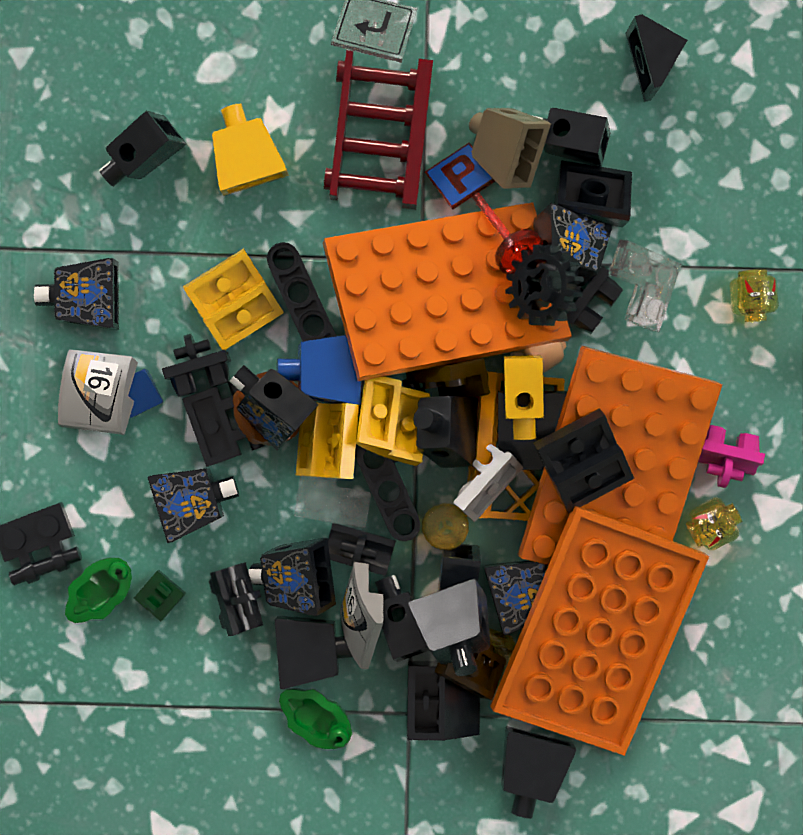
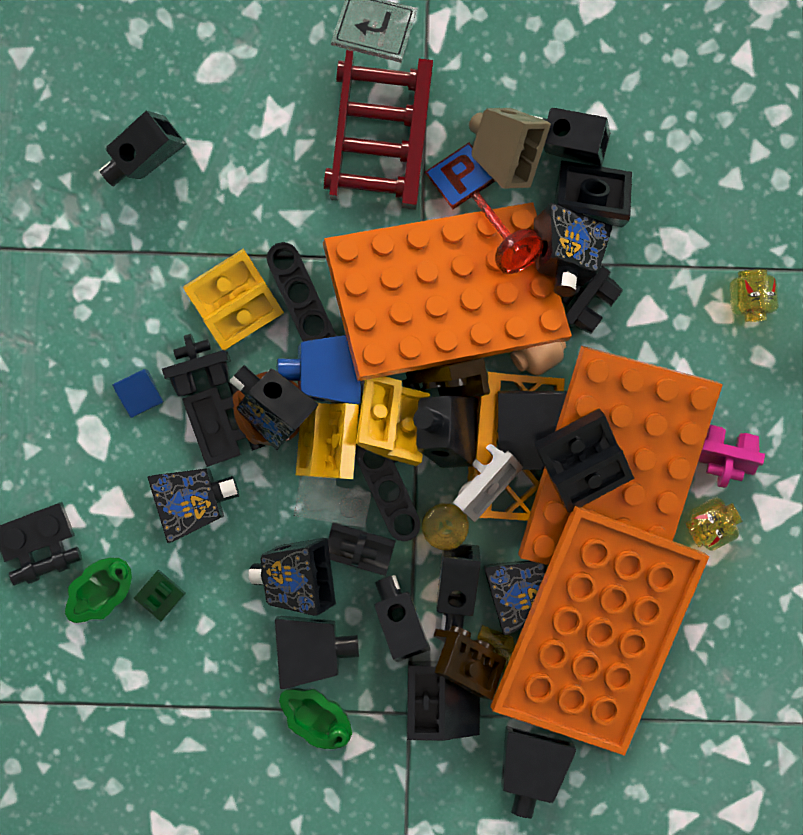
(84, 293): torso -> none
(96, 391): light grey slope -> none
(236, 599): black hips -> none
(245, 153): yellow torso -> none
(361, 615): light grey slope -> none
(454, 624): torso -> none
(523, 375): yellow torso -> none
(544, 285): black gear -> none
(653, 52): black slope -> none
(653, 281): clear plate -> none

